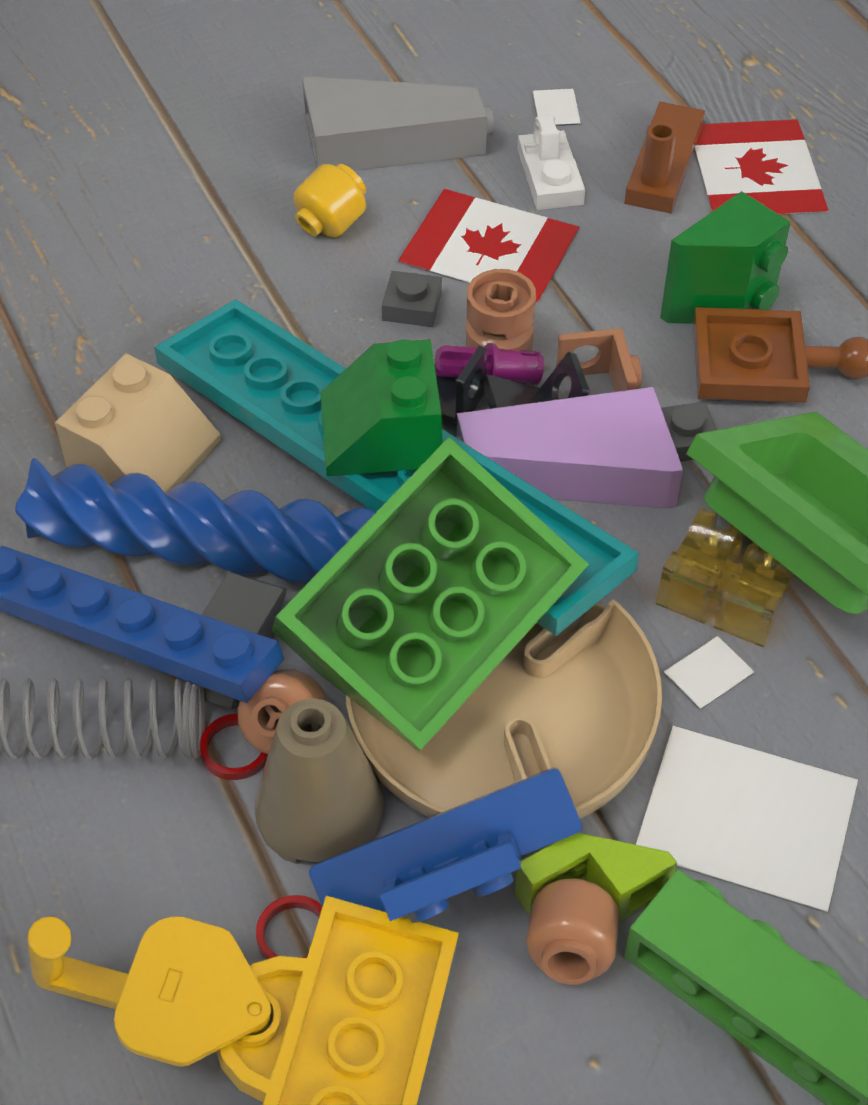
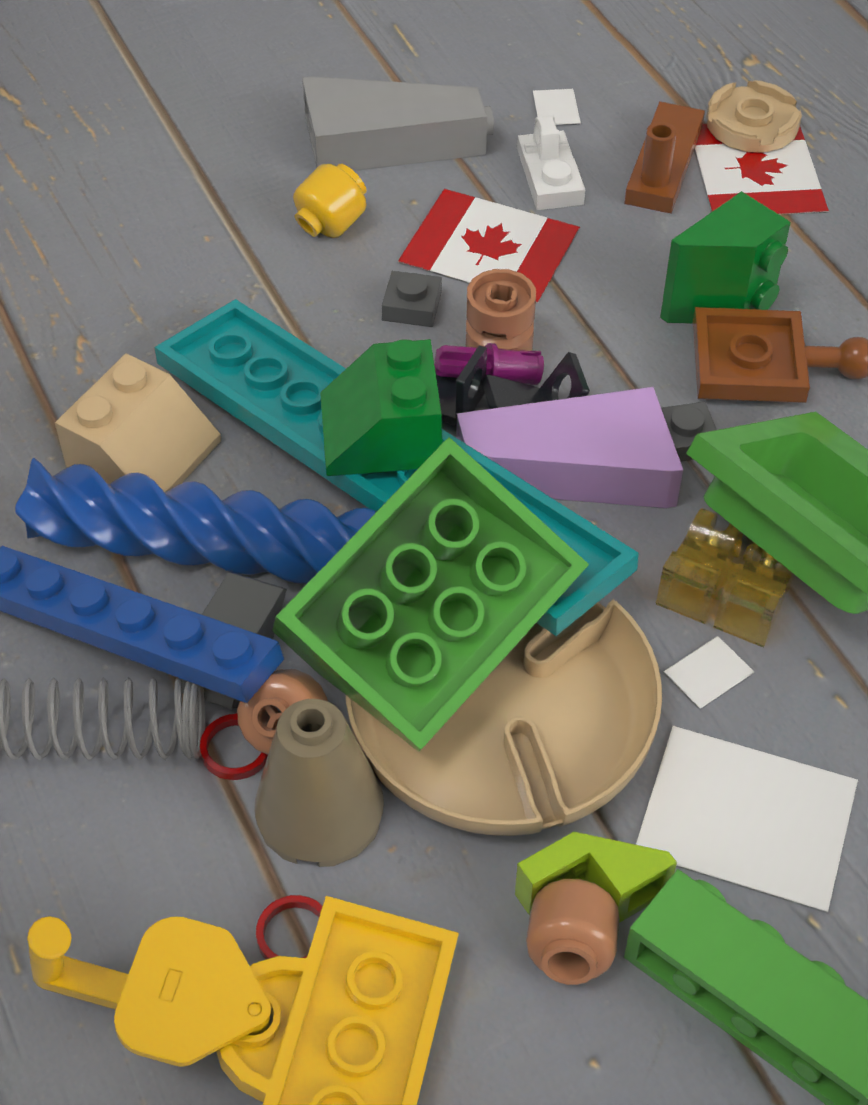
(452, 851): blue bracket -> none
(611, 358): nougat bracket -> none
(753, 116): none -> tan tile

